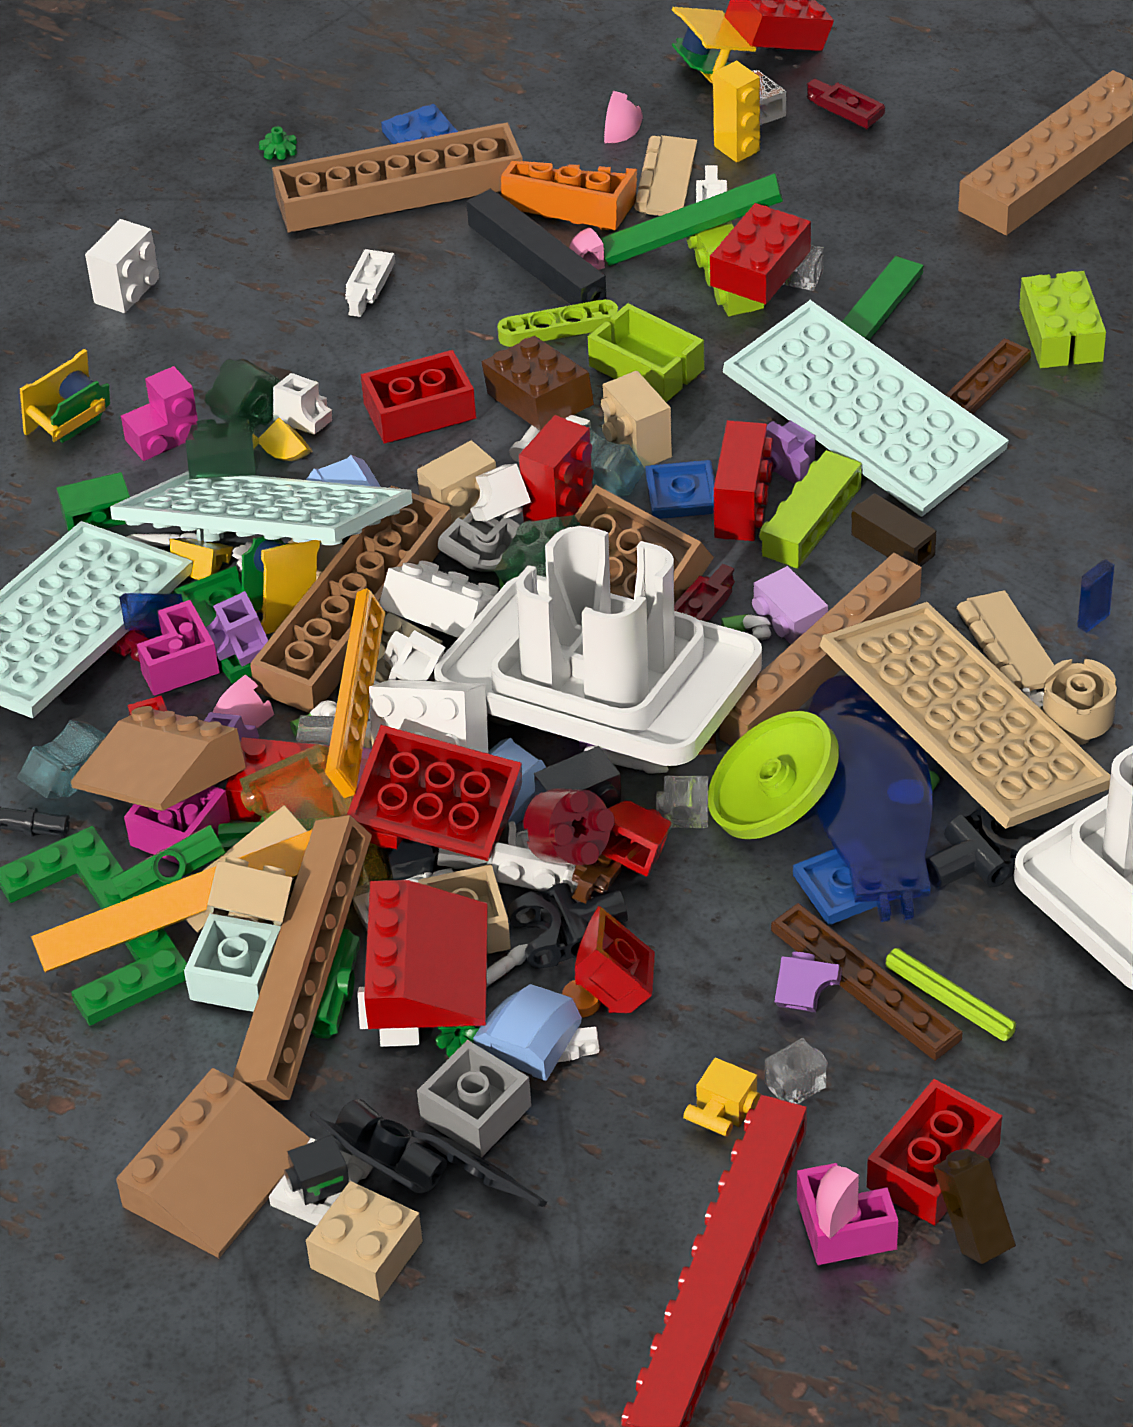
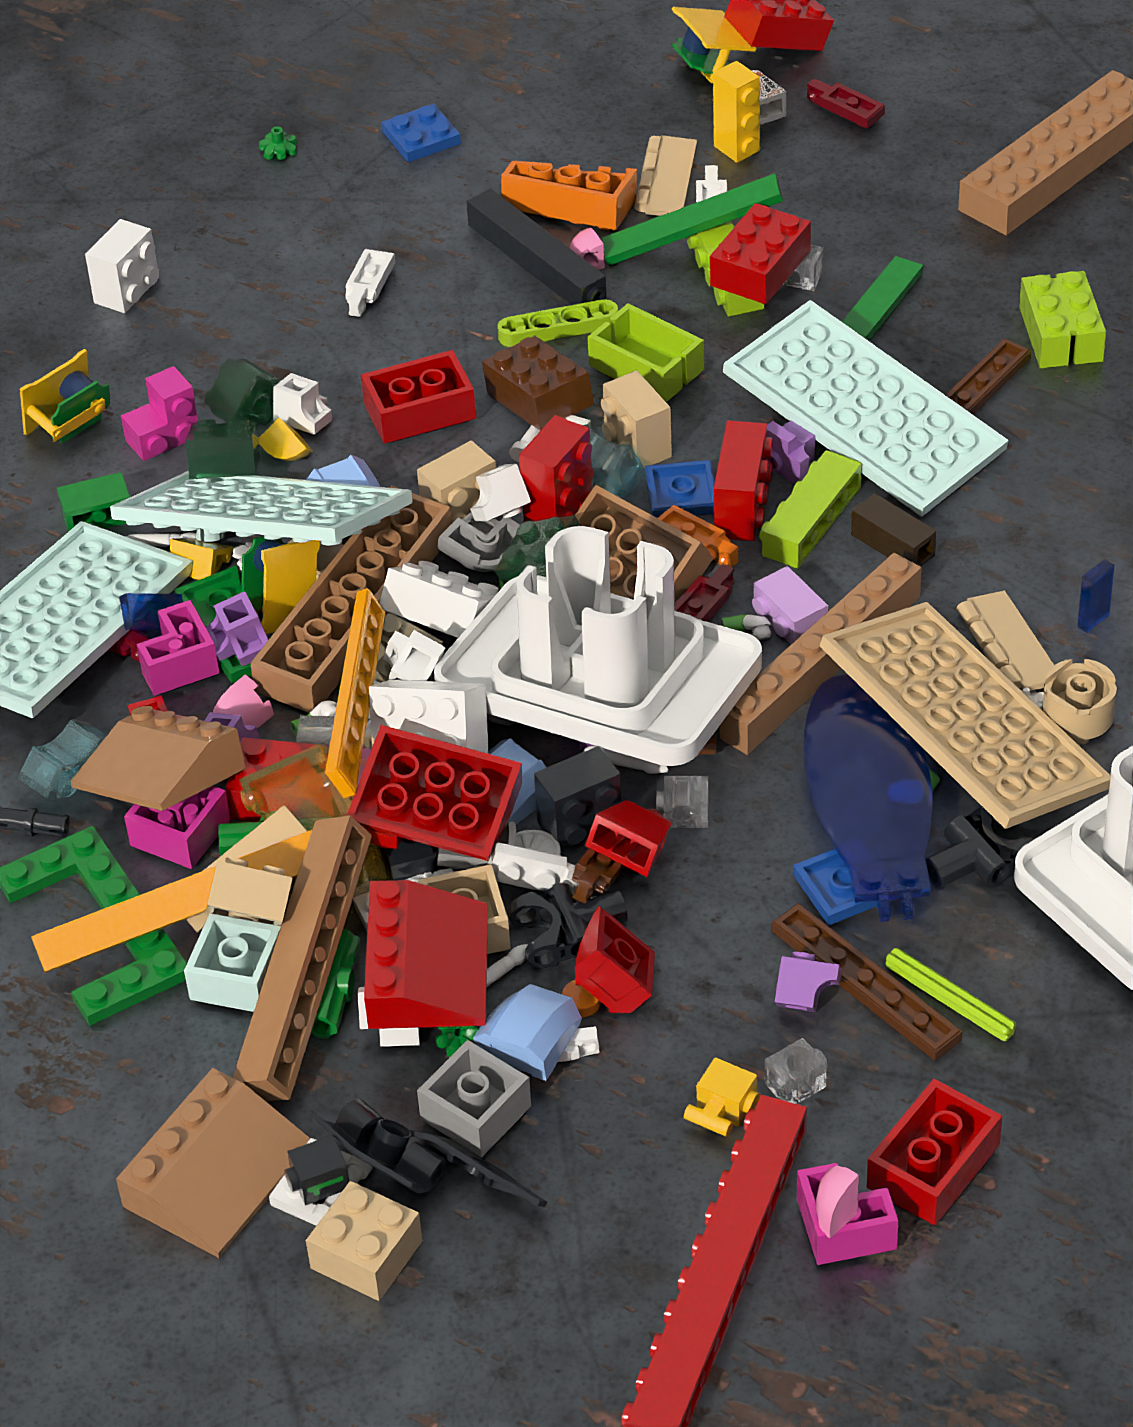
(190, 852): green piece -> none
(393, 177): medium nougat brick -> none
(568, 826): dark red brick -> none
(621, 119): bright pink brick -> none
(710, 535): none -> orange hinge
(773, 775): lime dish -> none
(974, 1205): dark brown brick -> none

